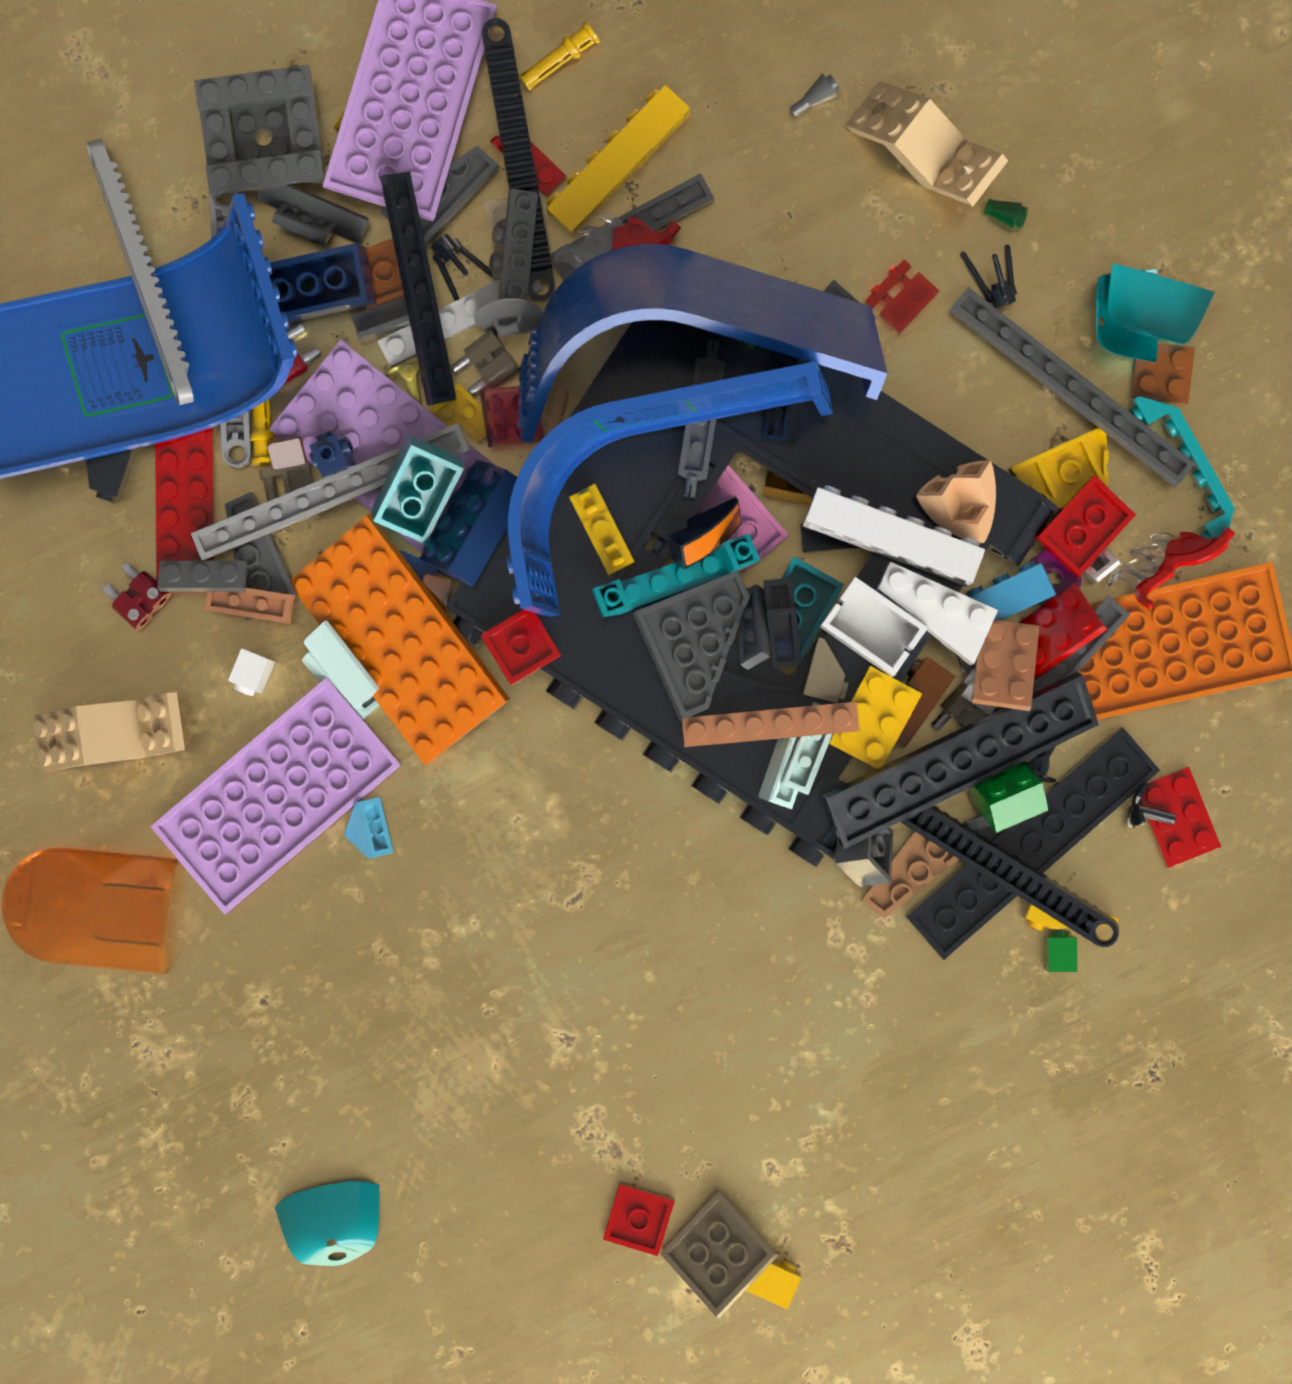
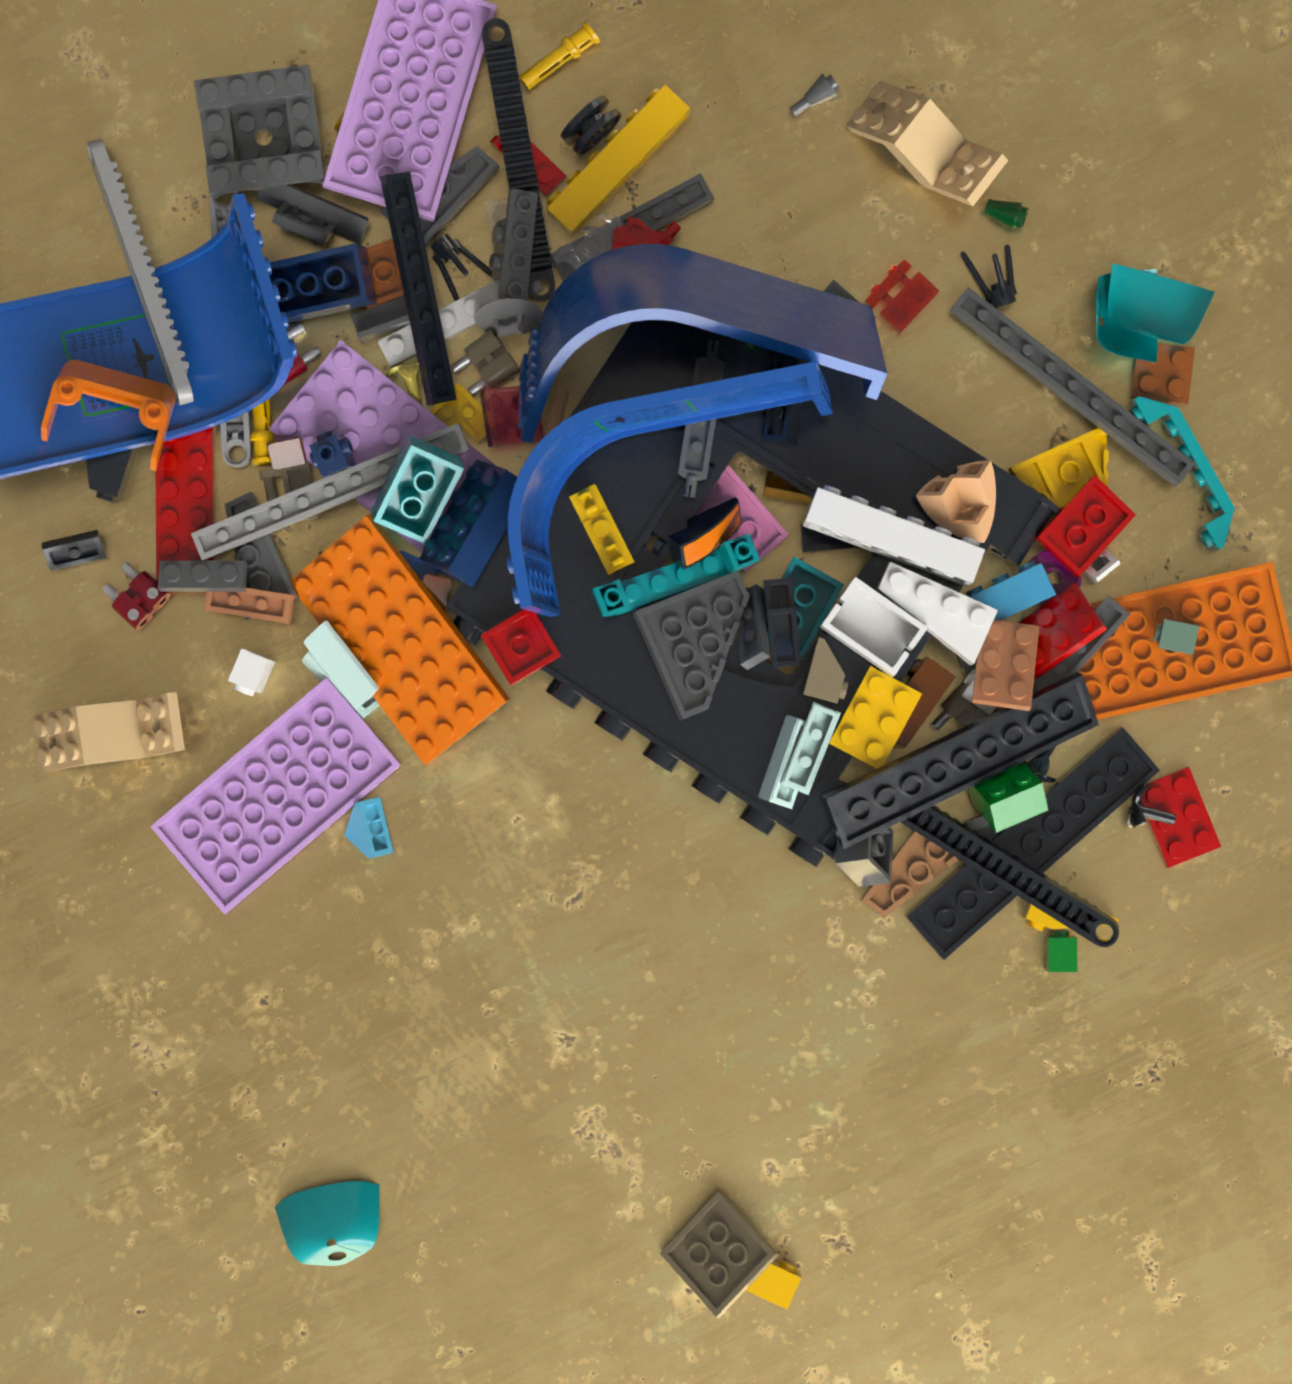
(74, 550): none -> black plate
(91, 908): clear orange windscreen -> none
(151, 397): none -> orange windscreen
(590, 125): none -> black wheel
(638, 1219): red plate -> none
(771, 724): nougat plate -> none
(1159, 561): red piece -> none
(1176, 636): none -> sand green brick

